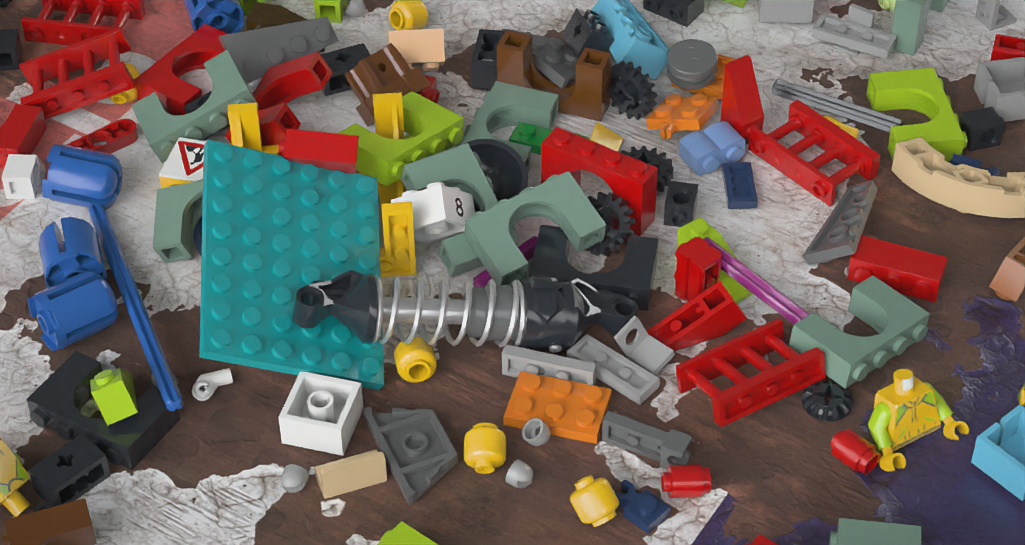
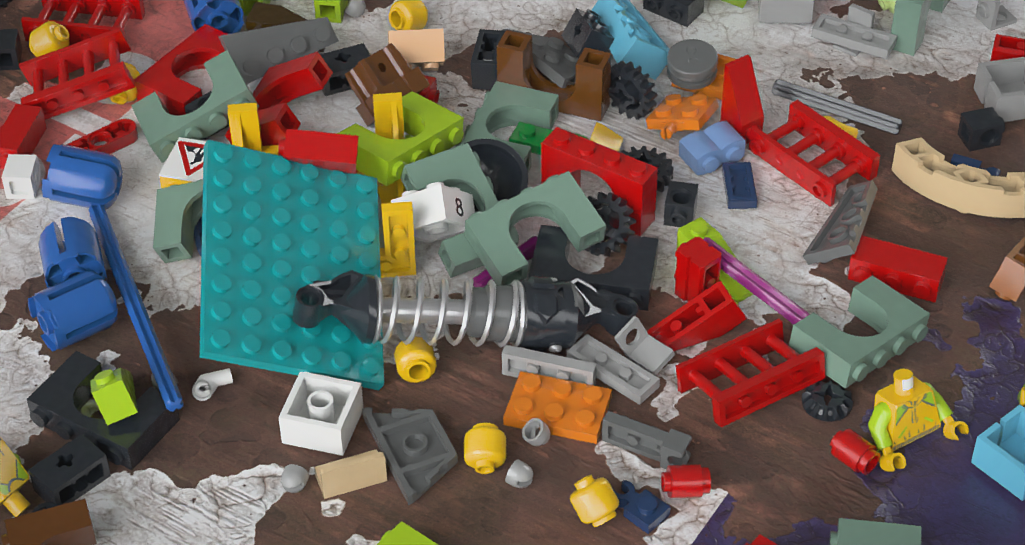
(48, 38): none -> yellow head
(924, 93): lime arch -> none

